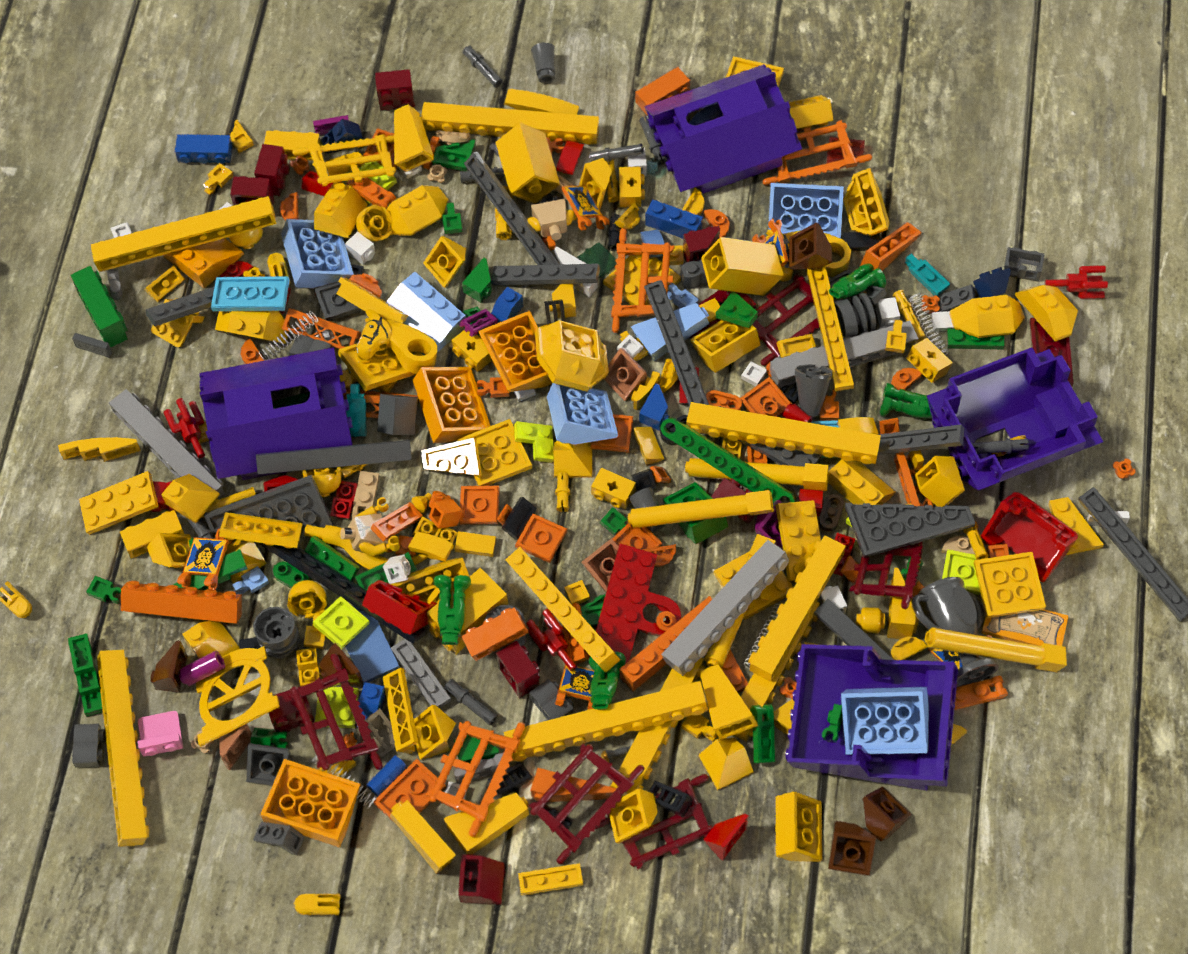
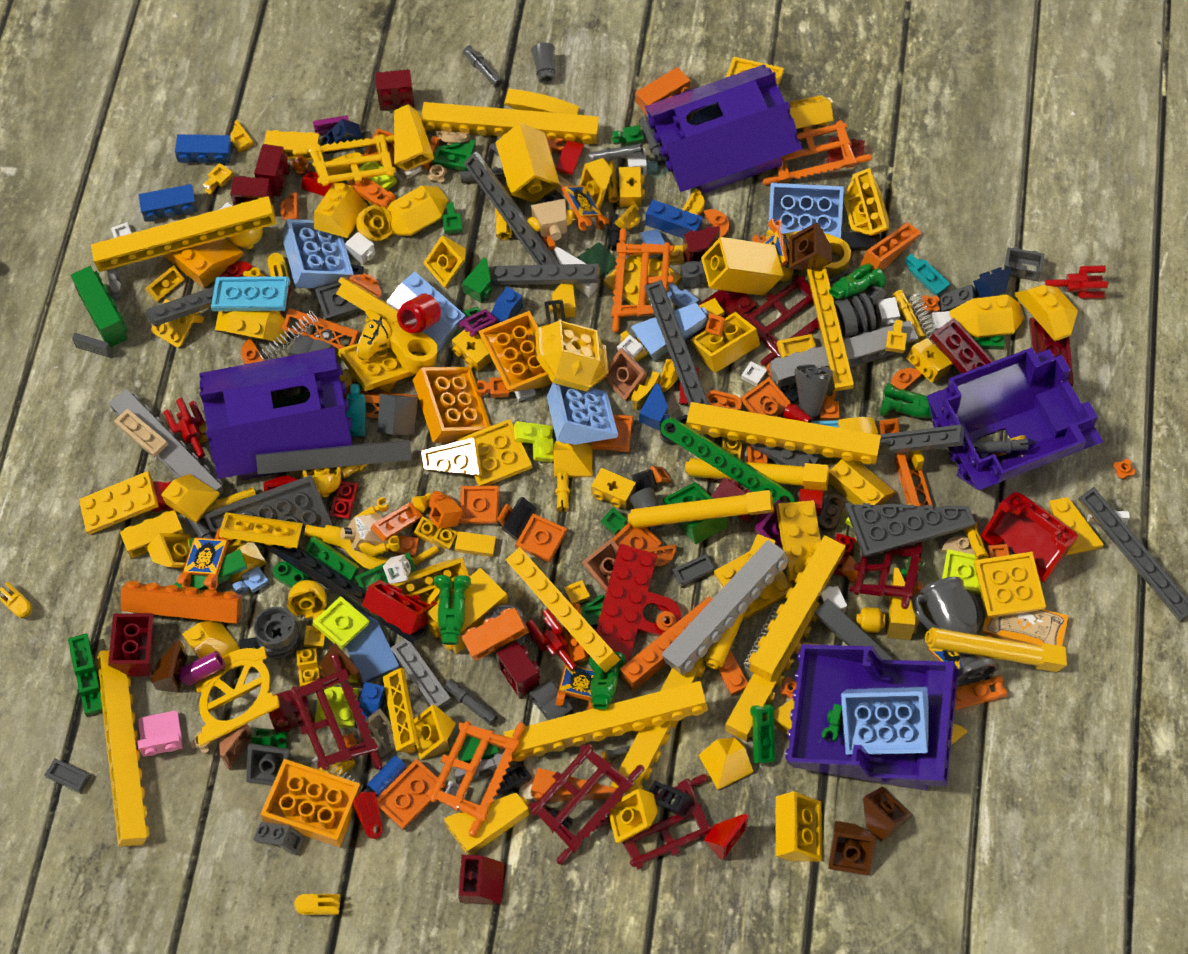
(67, 776): none -> dark grey tile
(87, 745): dark grey brick -> none
(102, 589): green plate -> none
(108, 448): yellow slope -> none
(132, 643): none -> dark red slope
(140, 433): none -> tan plate
(168, 202): none -> blue brick
(365, 491): tan hinge -> none
(368, 813): none -> red piece
(419, 313): none -> red piece
(422, 836): yellow slope -> none
(431, 545): yellow slope -> none
(550, 879): yellow plate -> none
(630, 135): none -> green plate
(648, 445): yellow slope -> none
(693, 570): none -> dark grey tile
(699, 725): yellow plate -> none
(715, 324): none -> orange slope
(725, 705): yellow slope -> none
(737, 311): green wing -> none
(907, 647): yellow plate -> none
(940, 480): yellow slope -> none
(960, 347): none -> dark red plate

